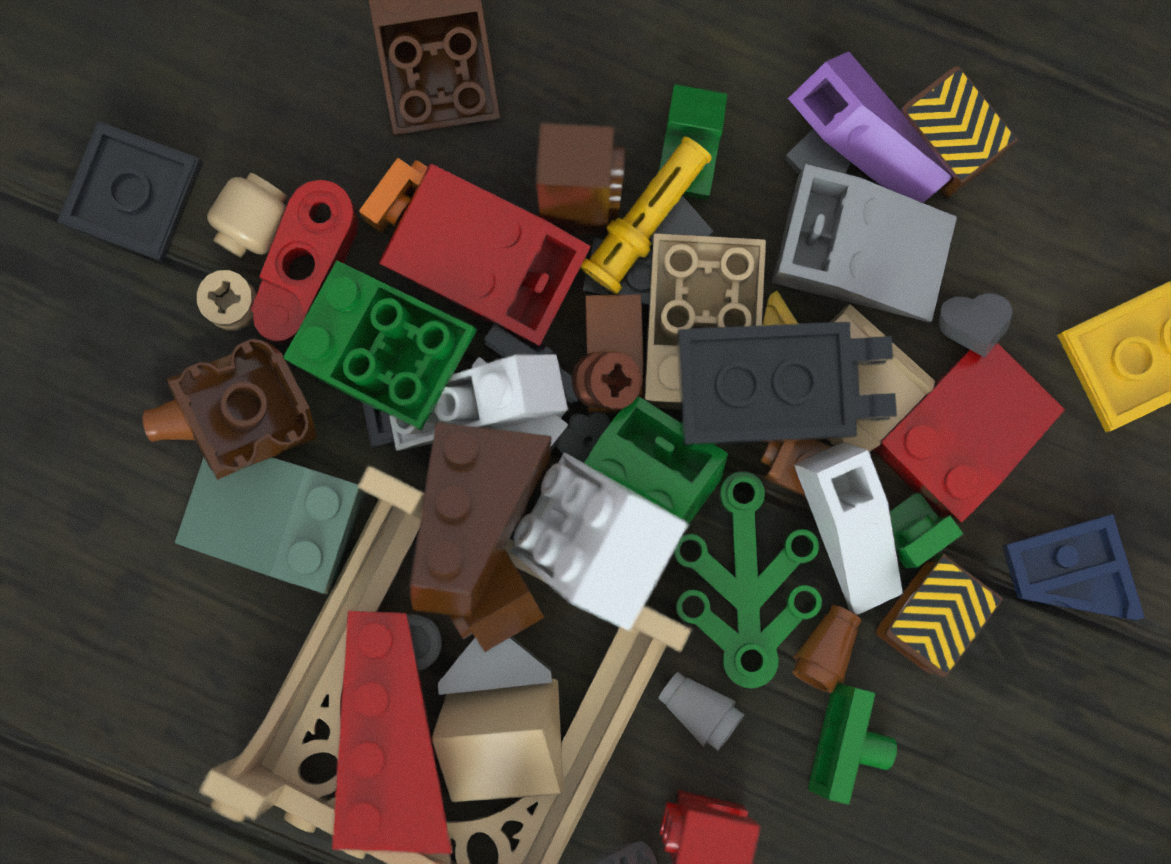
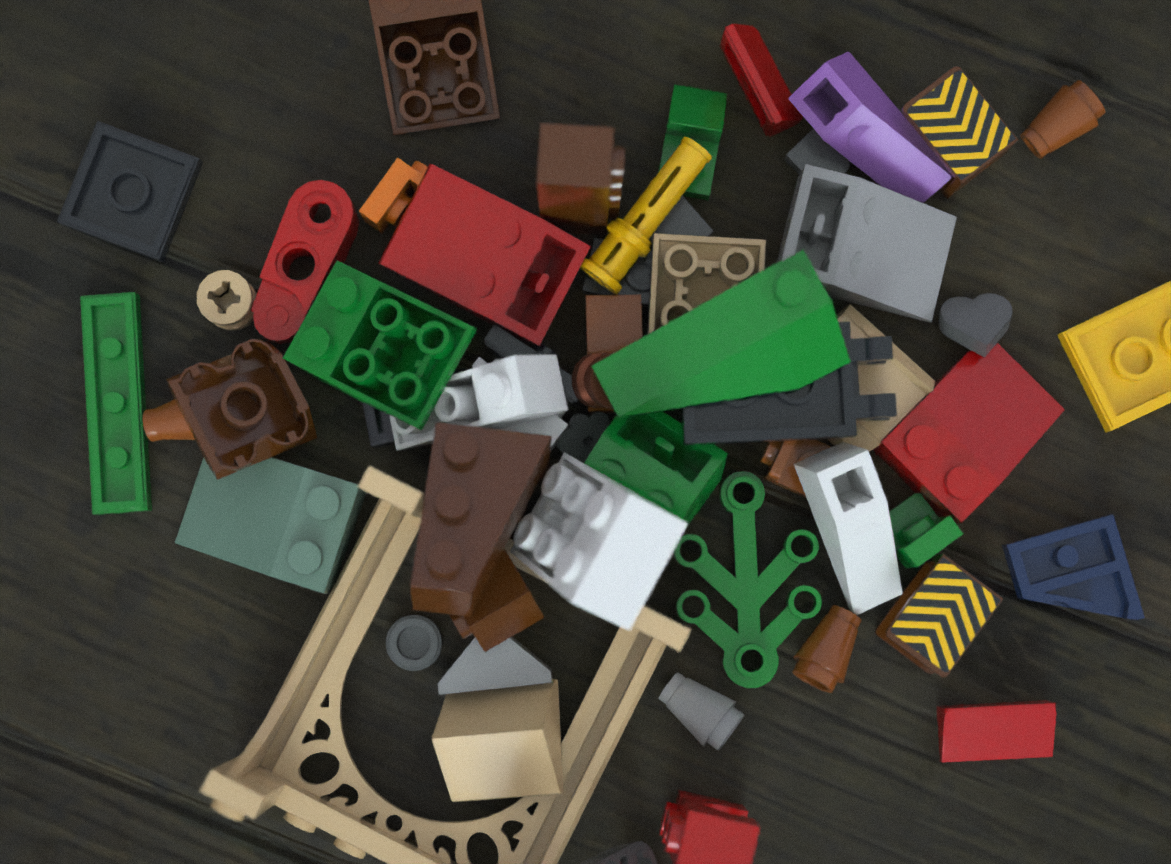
(115, 403): none -> green tile
(247, 215): tan head -> none
(386, 757): red wedge -> none
(743, 343): none -> green wedge
(759, 78): none -> red slope
(847, 743): green tile -> none
(996, 731): none -> red slope
(1063, 119): none -> dark orange cone

